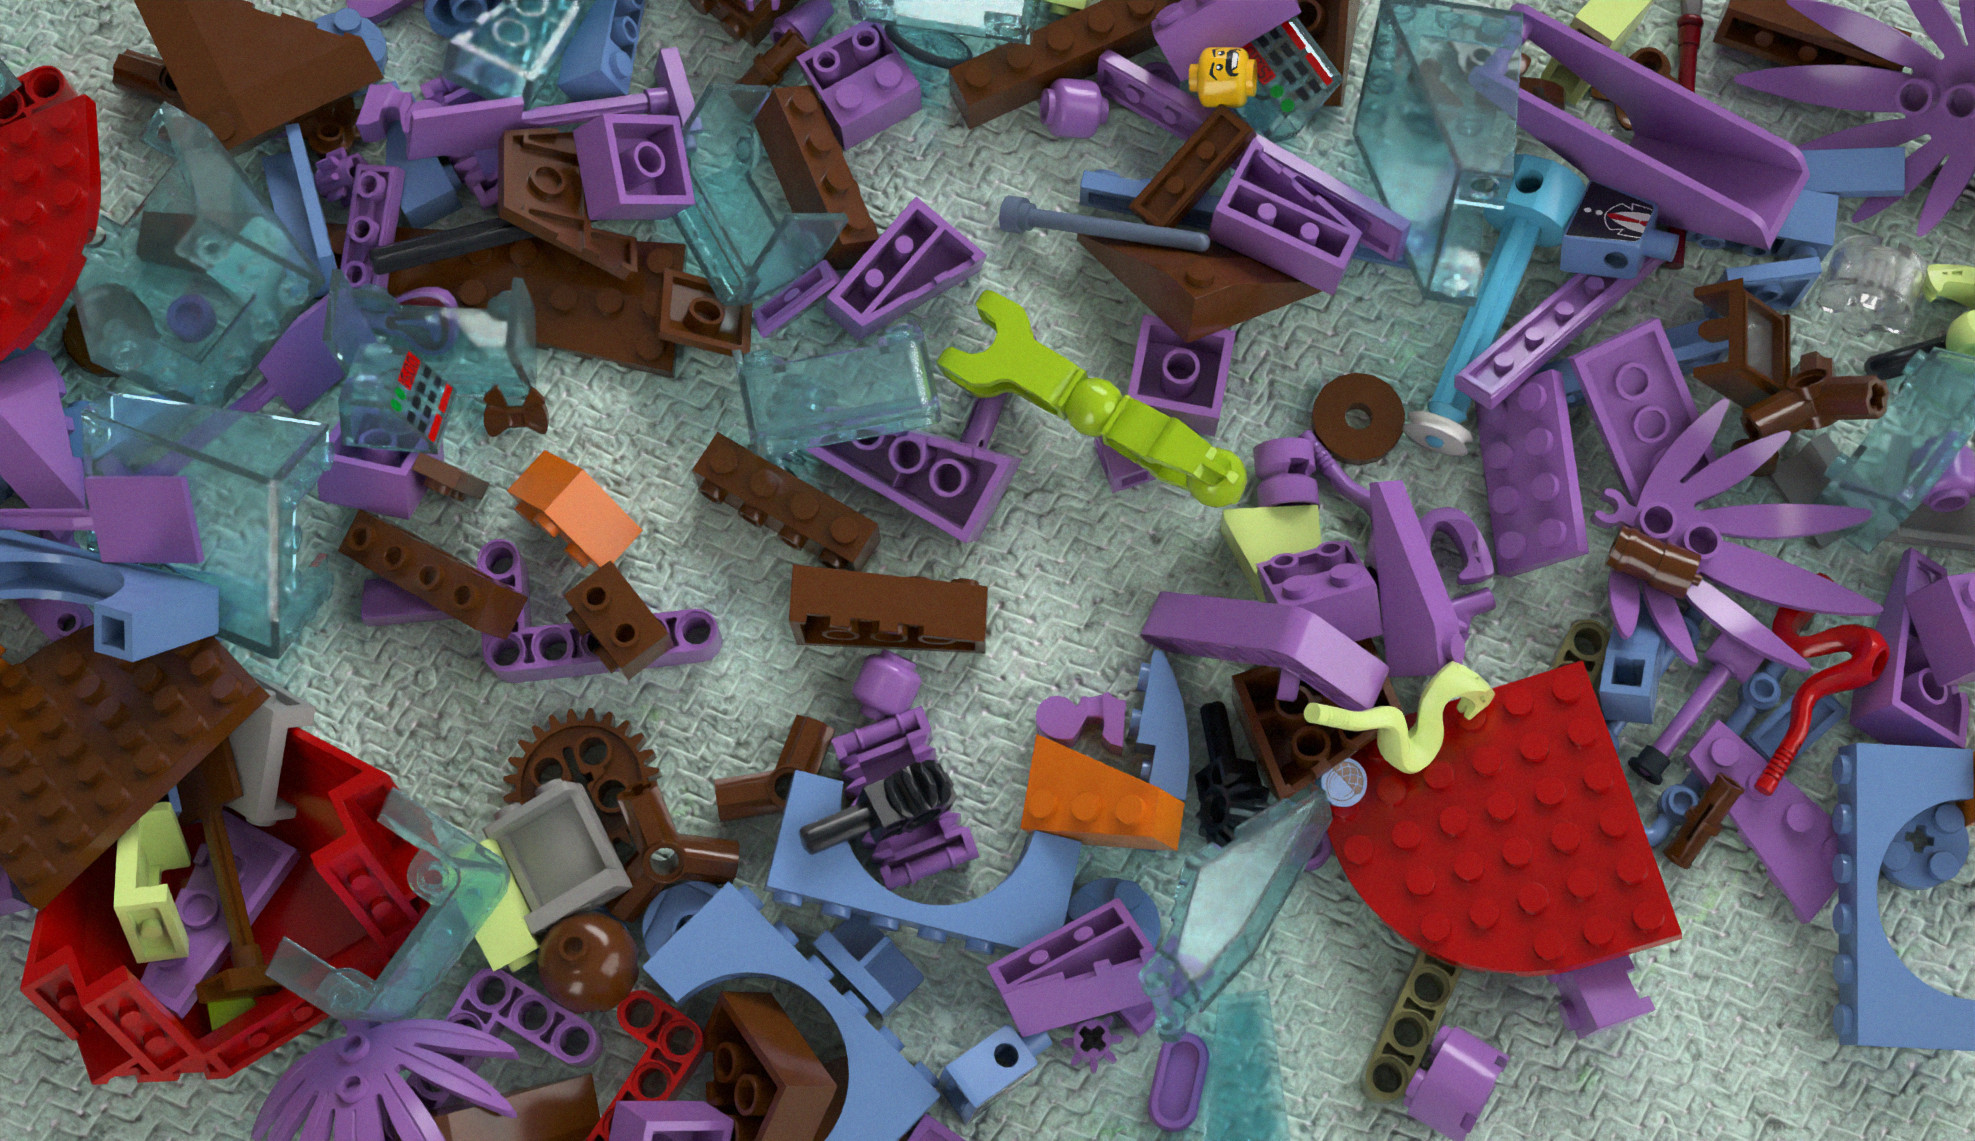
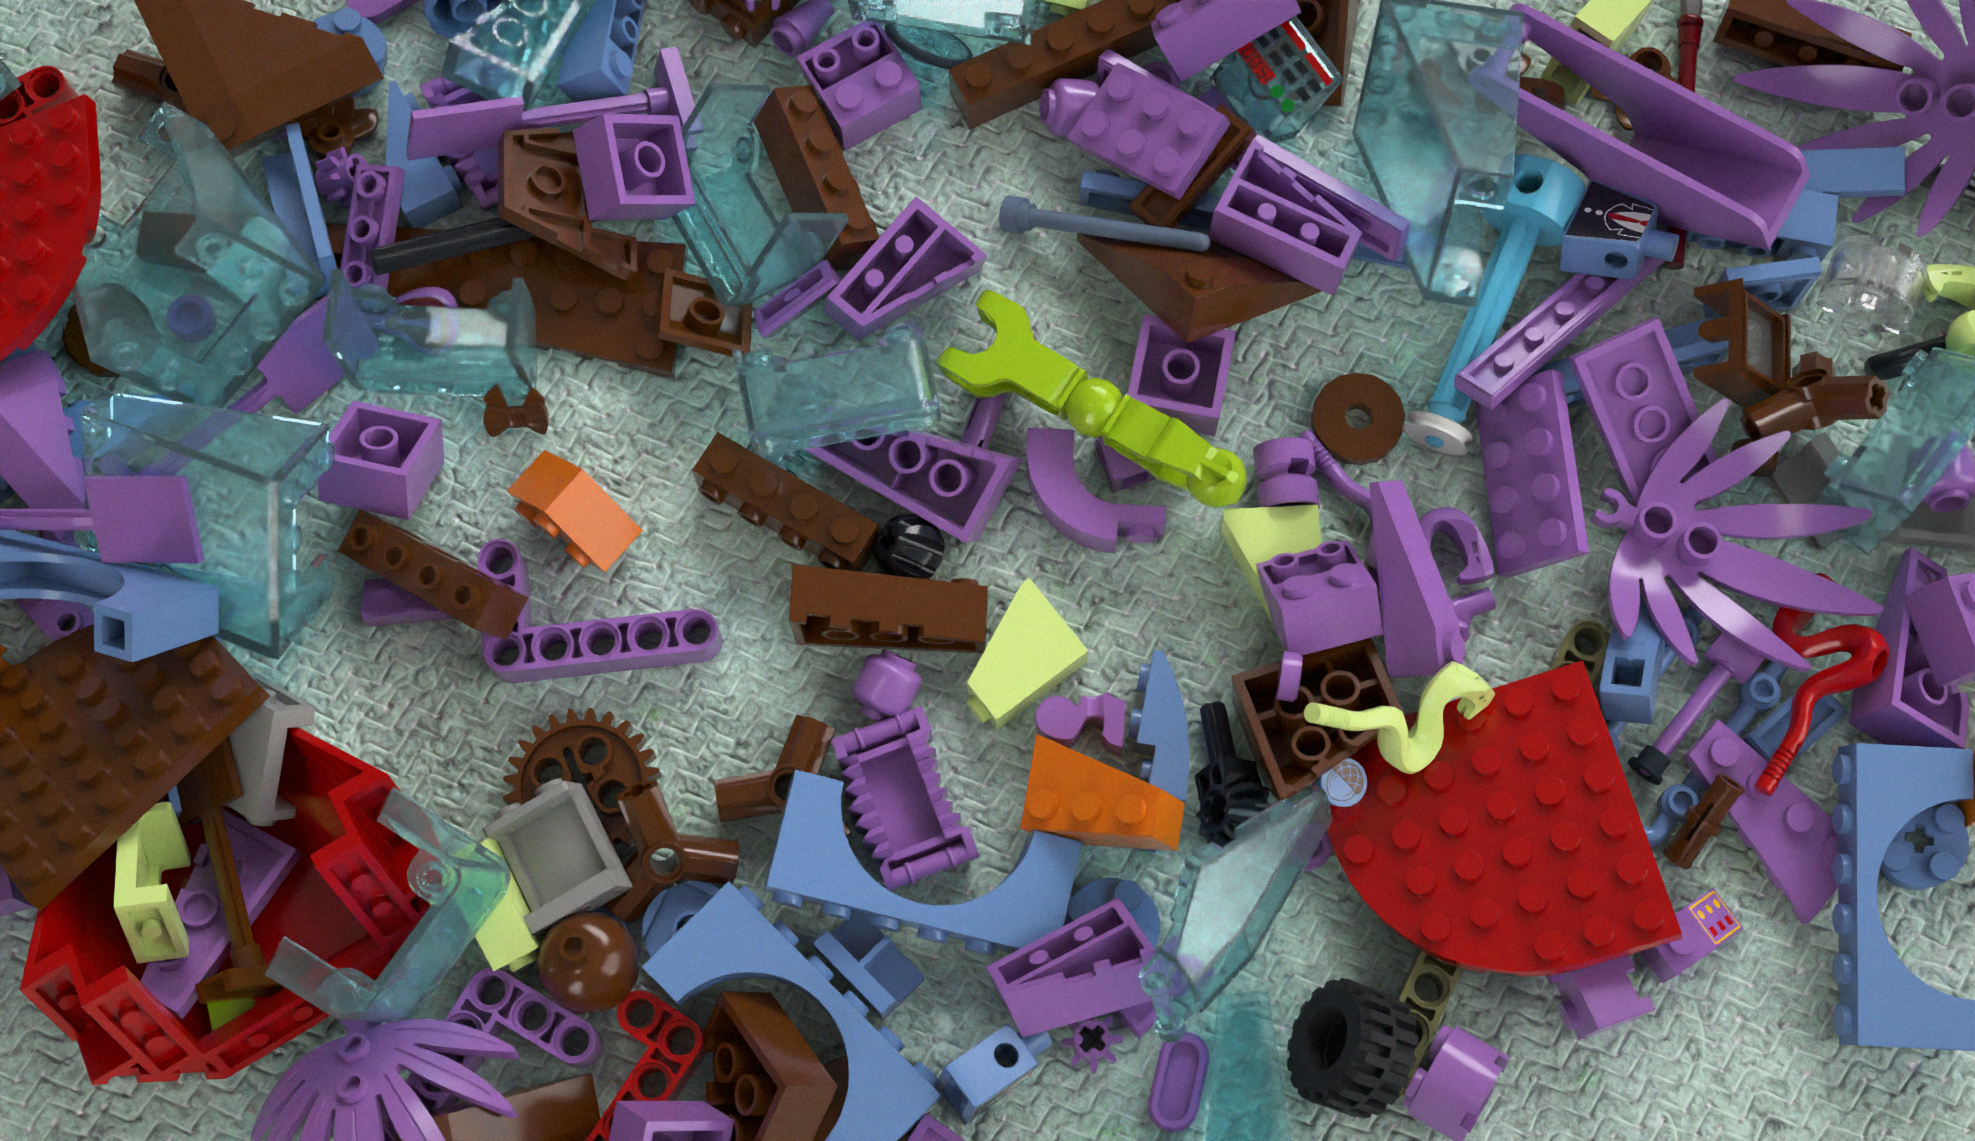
(385, 105): medium lavender leg -> none
(394, 401): clear light blue slope -> none
(449, 479): reddish brown plate -> none
(618, 620): reddish brown brick -> none
(771, 66): reddish brown pin -> none
(886, 808): black gear -> none
(909, 547): none -> black piece
(1023, 659): none -> yellowish green slope
(1075, 510): none -> medium lavender arch
(1148, 130): none -> medium lavender plate
(1223, 77): yellow head -> none
(1268, 637): medium lavender beam -> none
(1352, 1048): none -> black tyre
(1653, 561): reddish brown piece -> none
(1704, 927): none -> medium lavender slope

